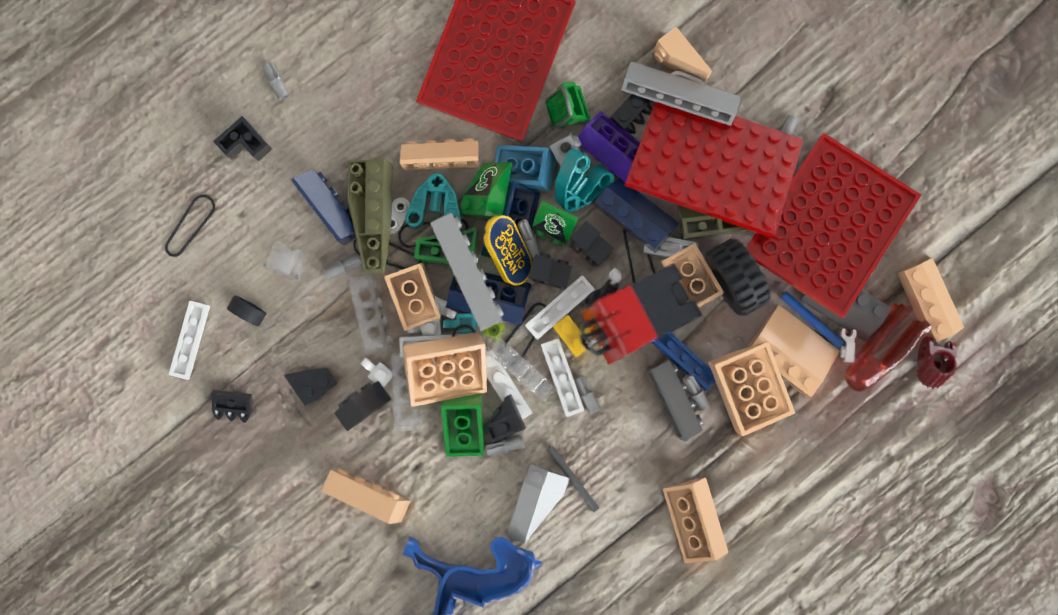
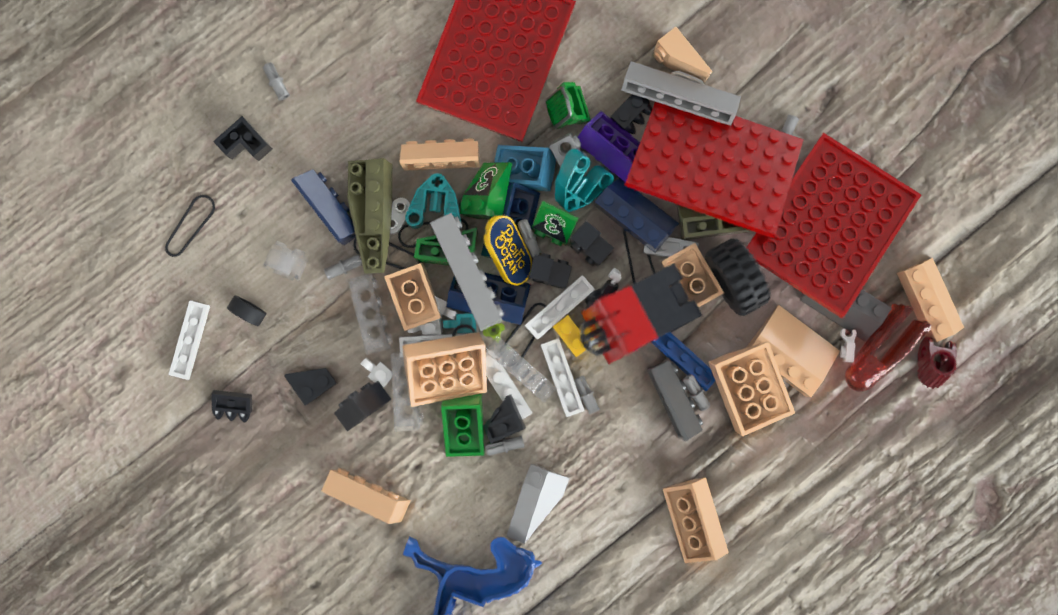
(573, 479): dark grey bar -> none
(812, 319): blue piece -> none

